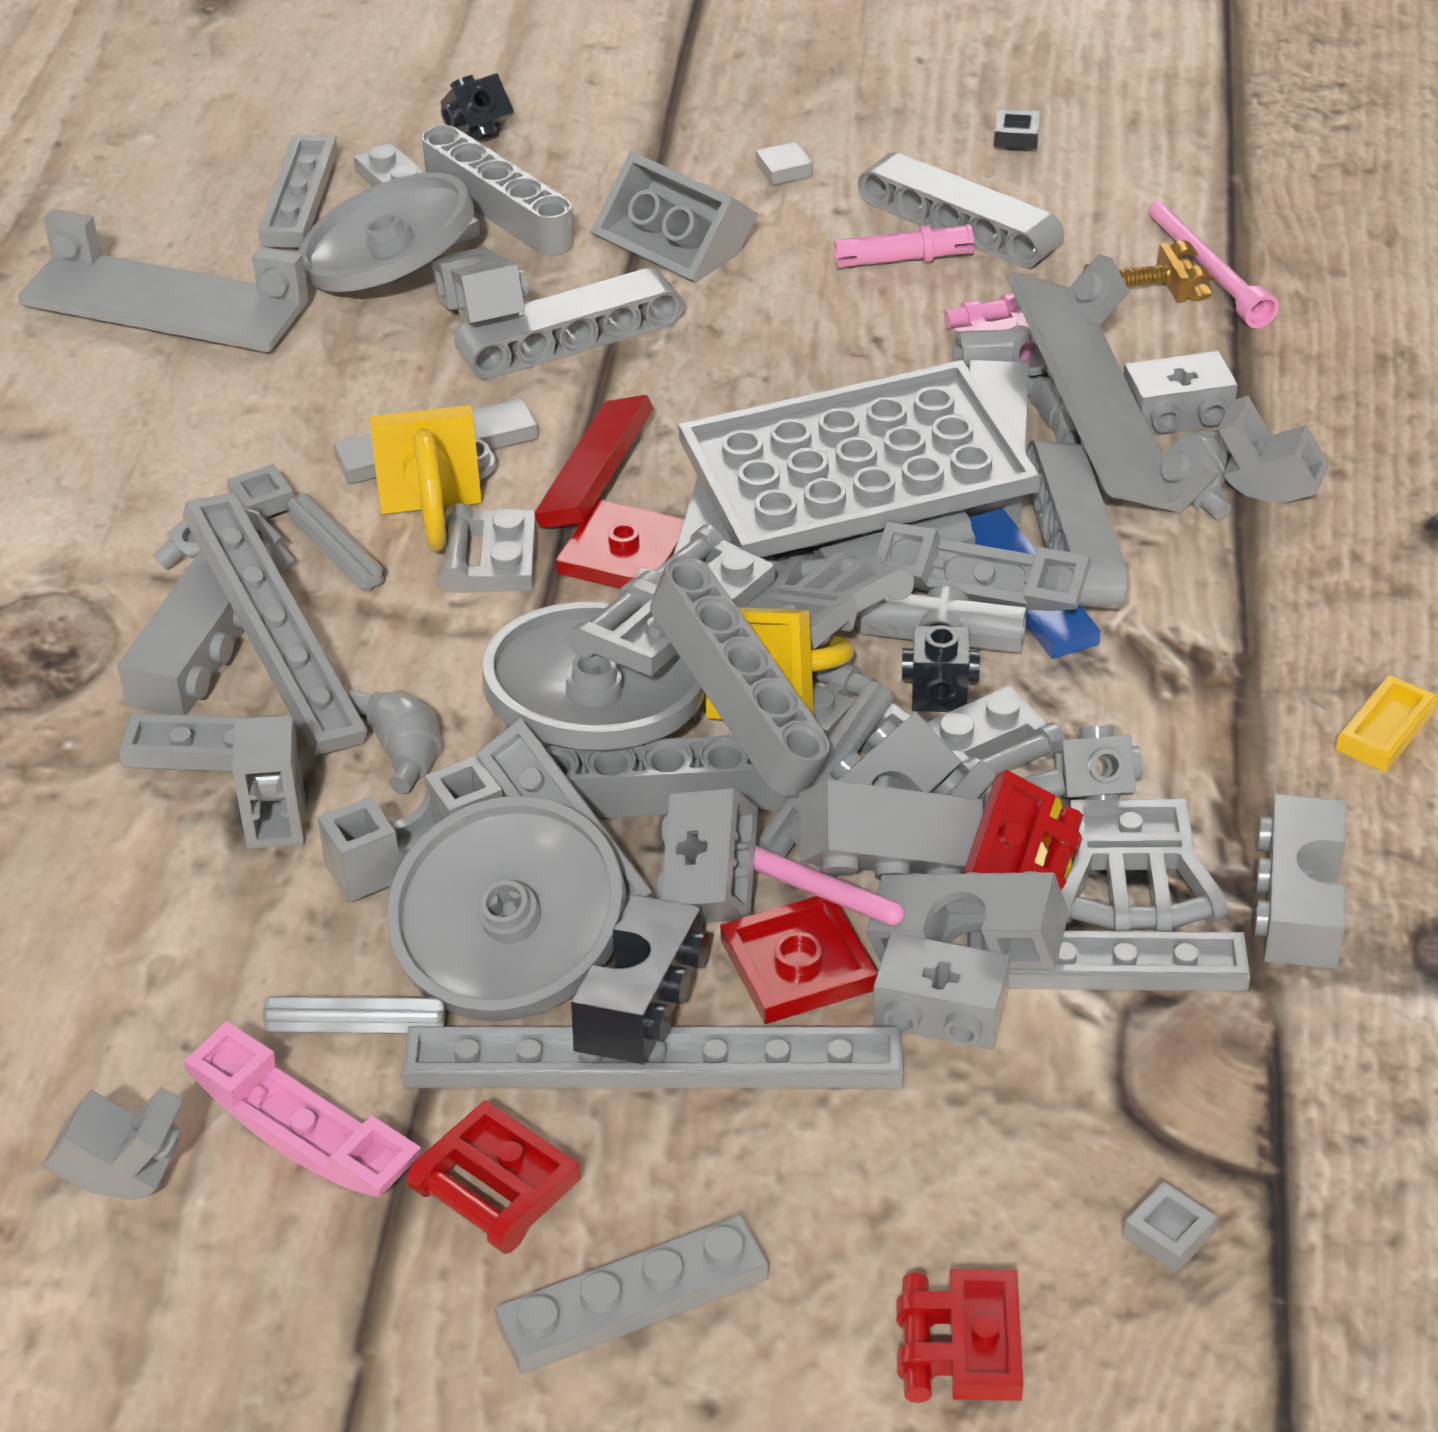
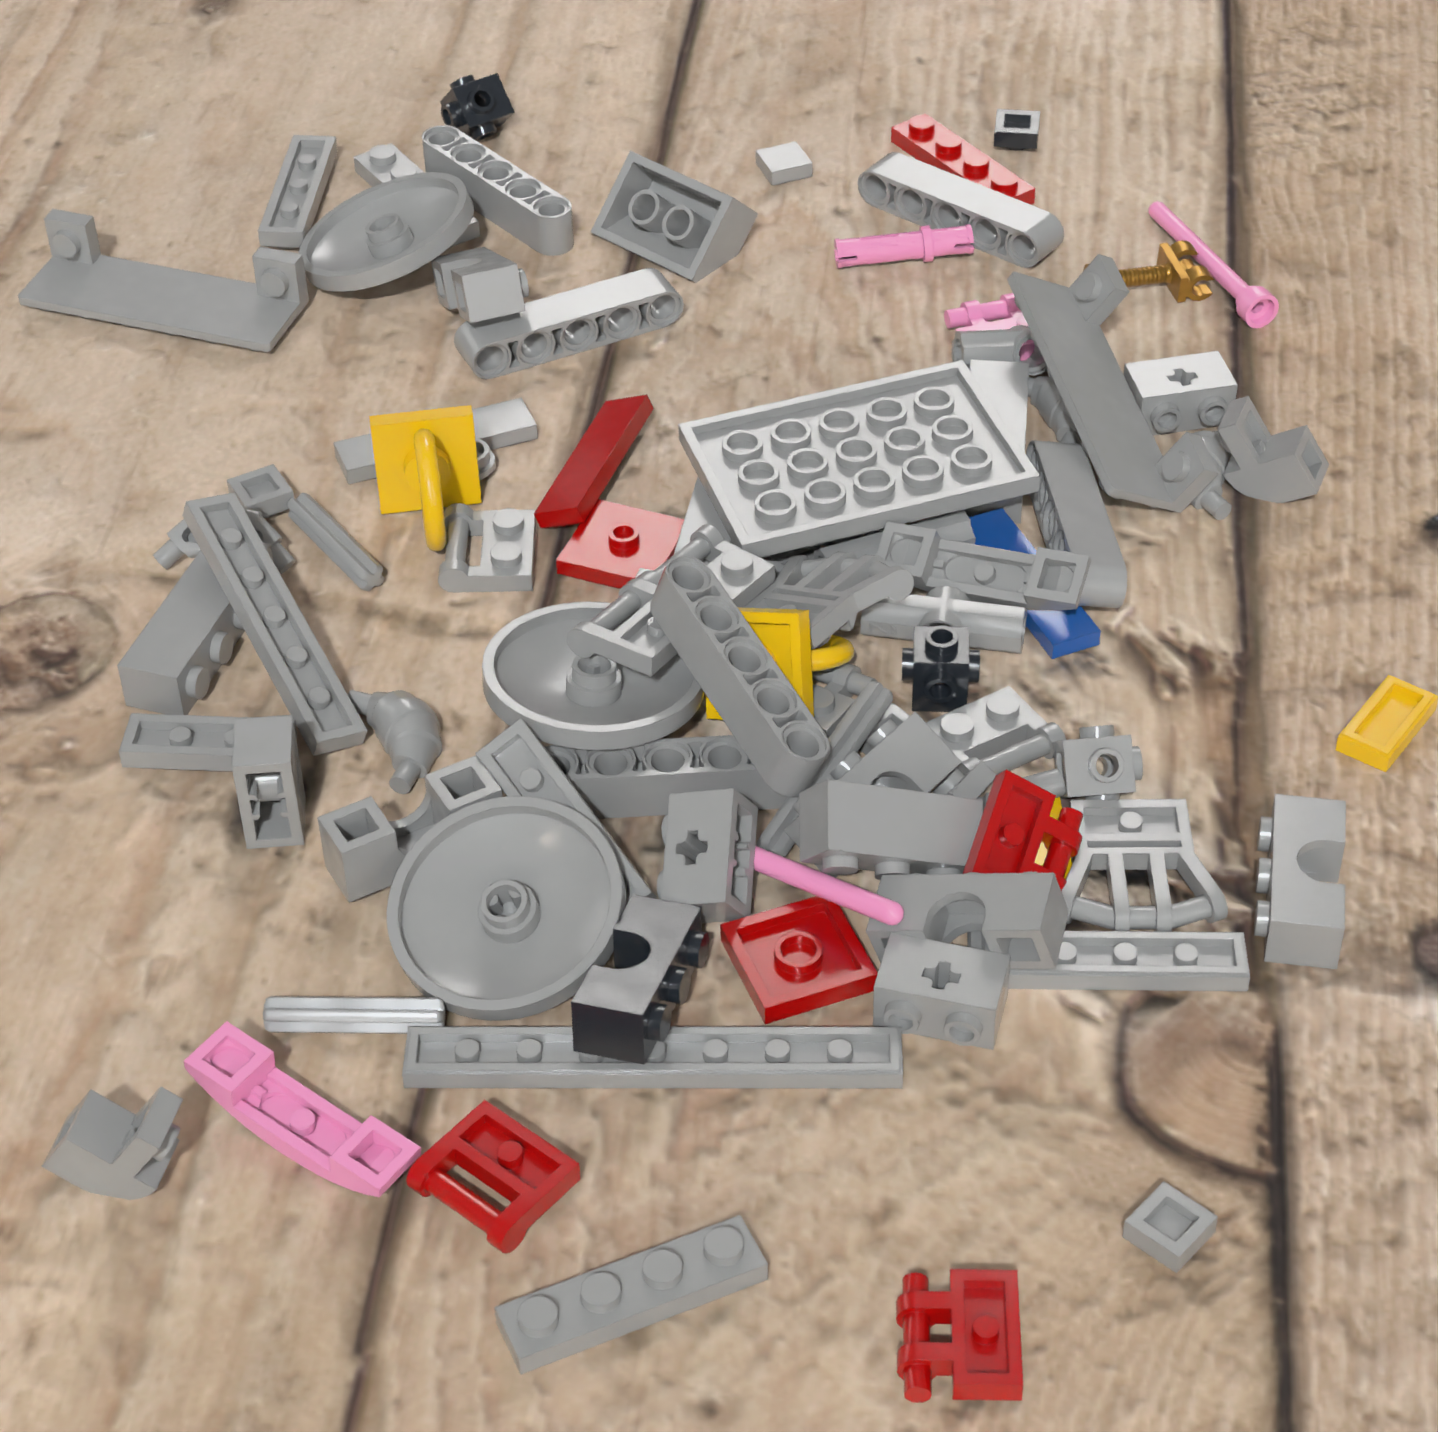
(940, 147): none -> plate

